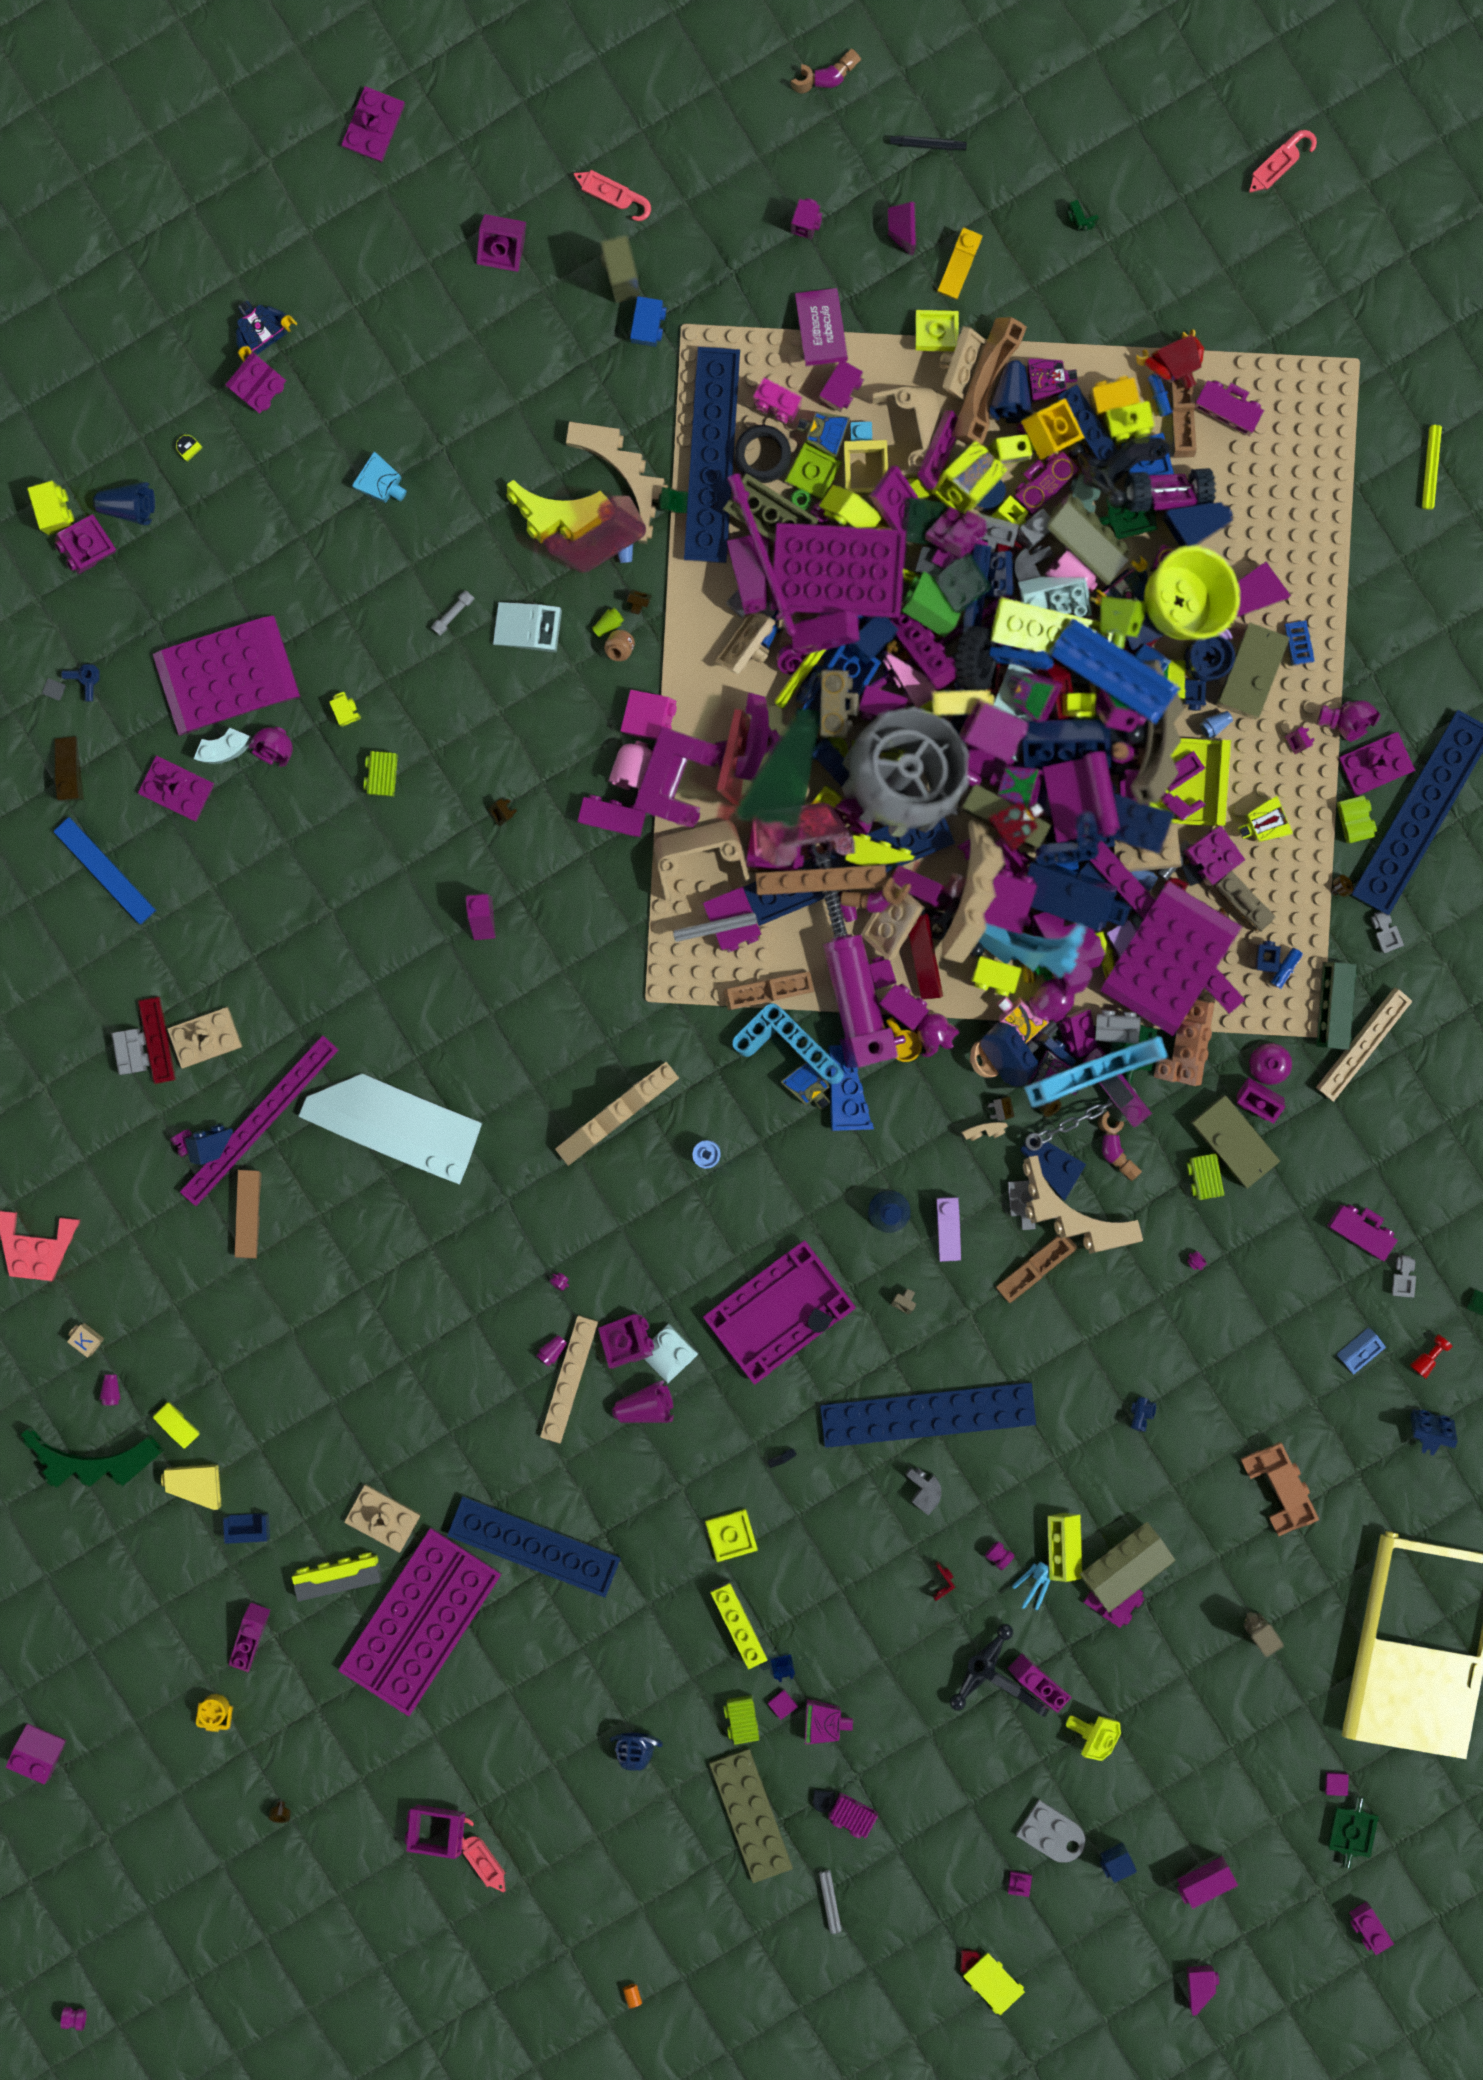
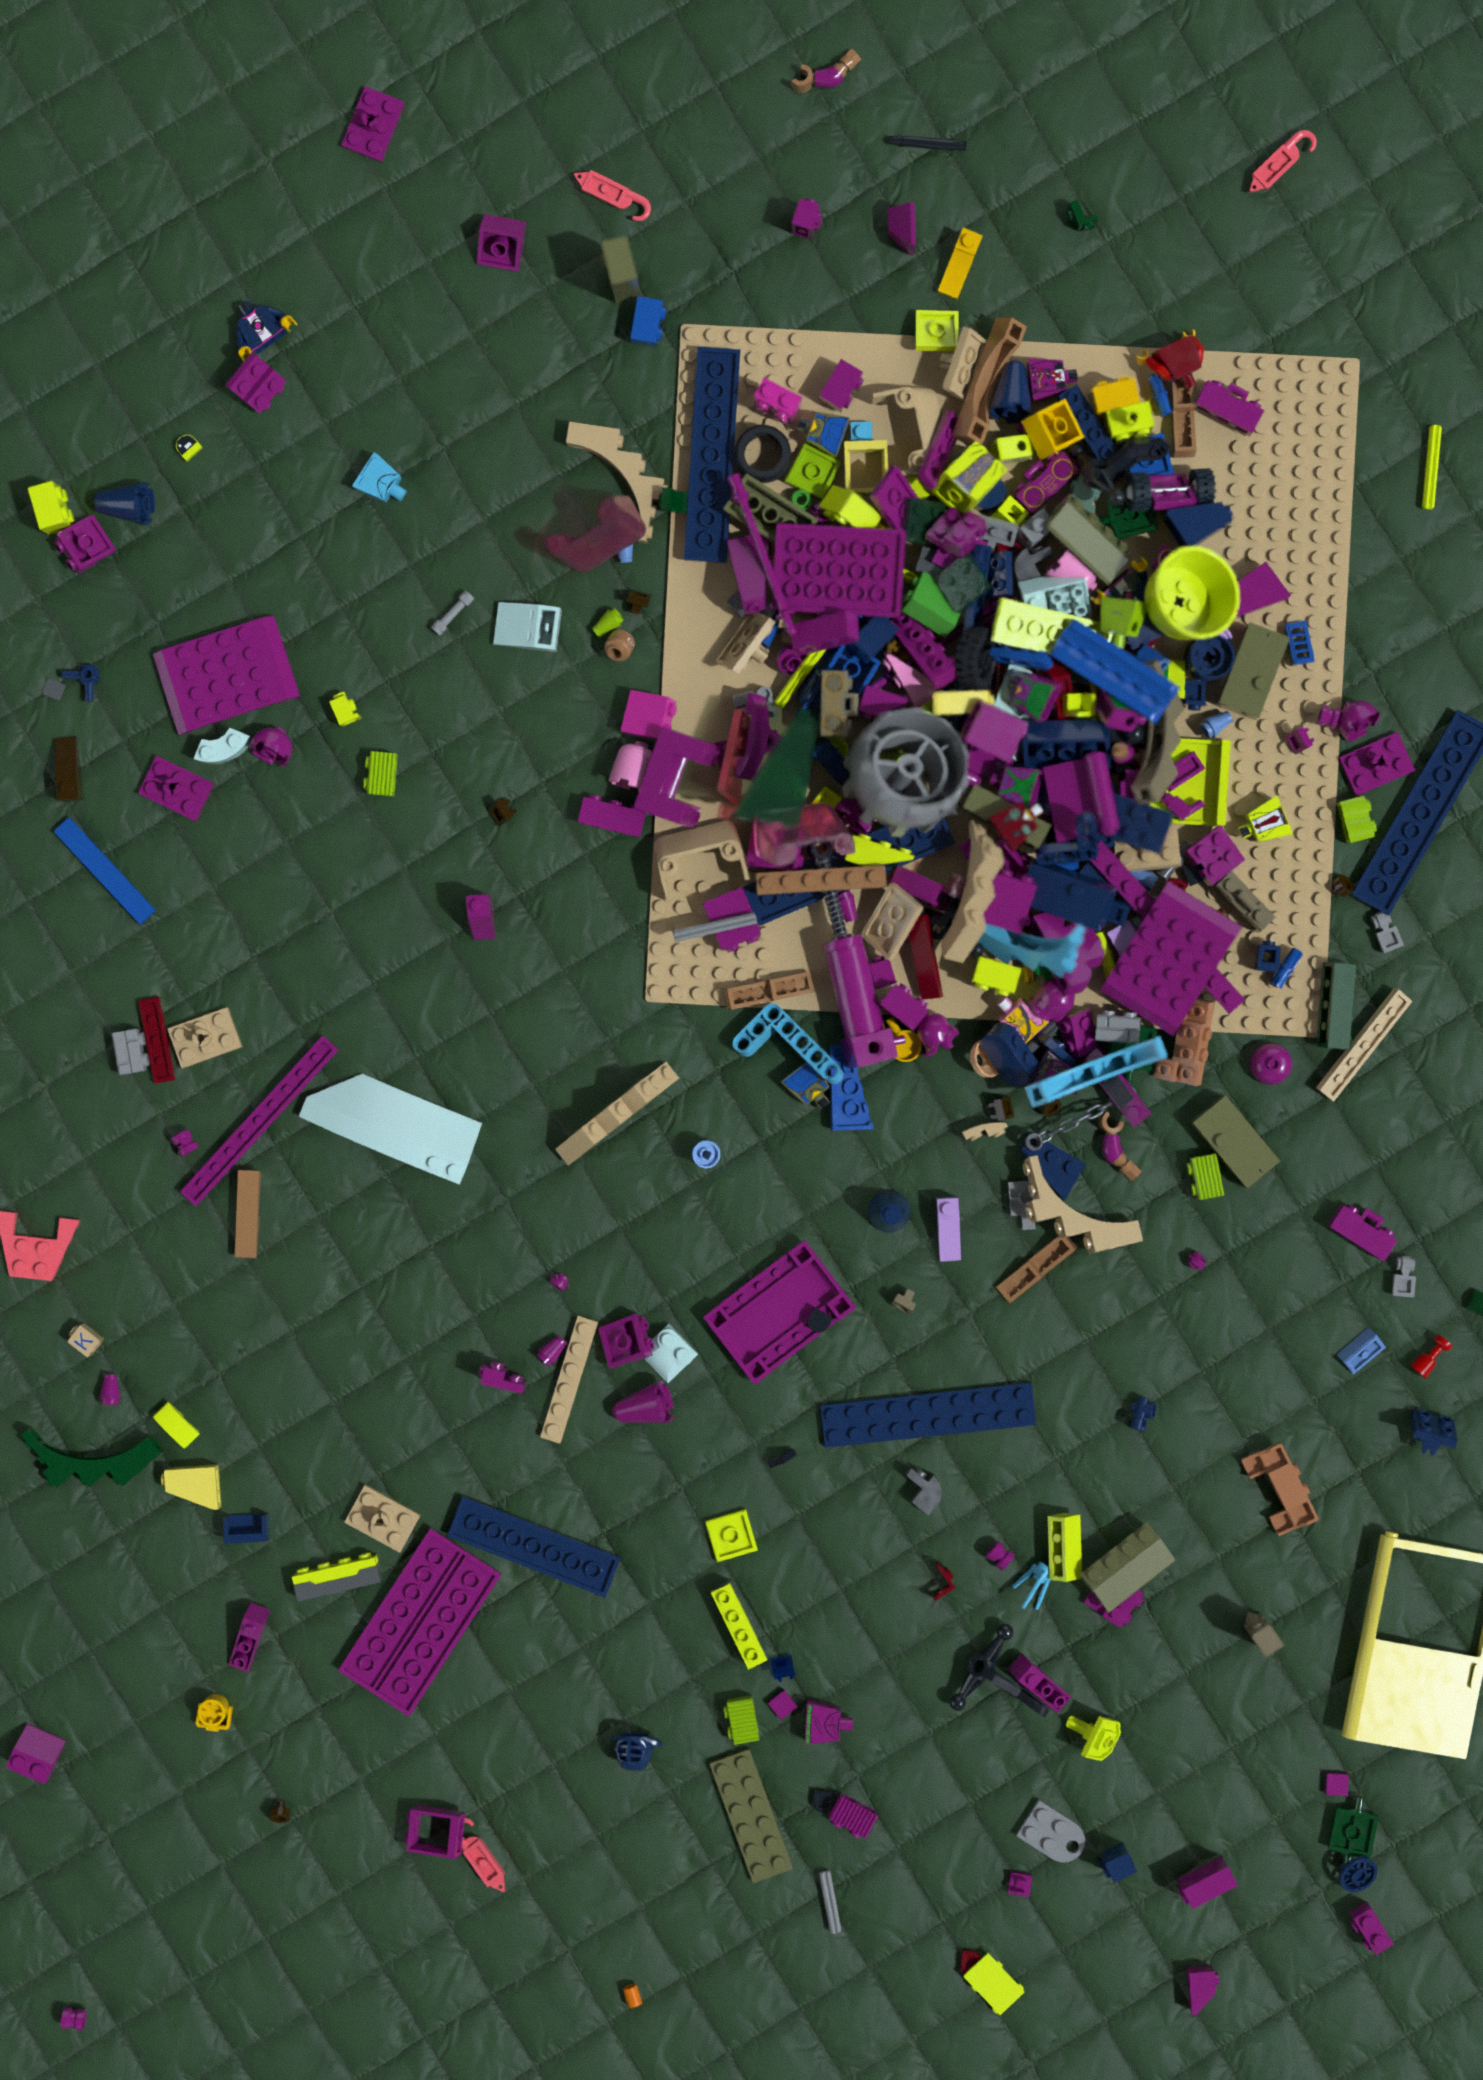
(208, 1145): dark blue slope -> none
(495, 1375): none -> magenta plate
(549, 516): neon yellow arch -> none
(740, 699): none -> light grey bar
(821, 327): magenta tile -> none
(877, 901): medium nougat piece -> none
(1260, 1100): magenta brick -> none
(1357, 1874): none -> dark blue wheel

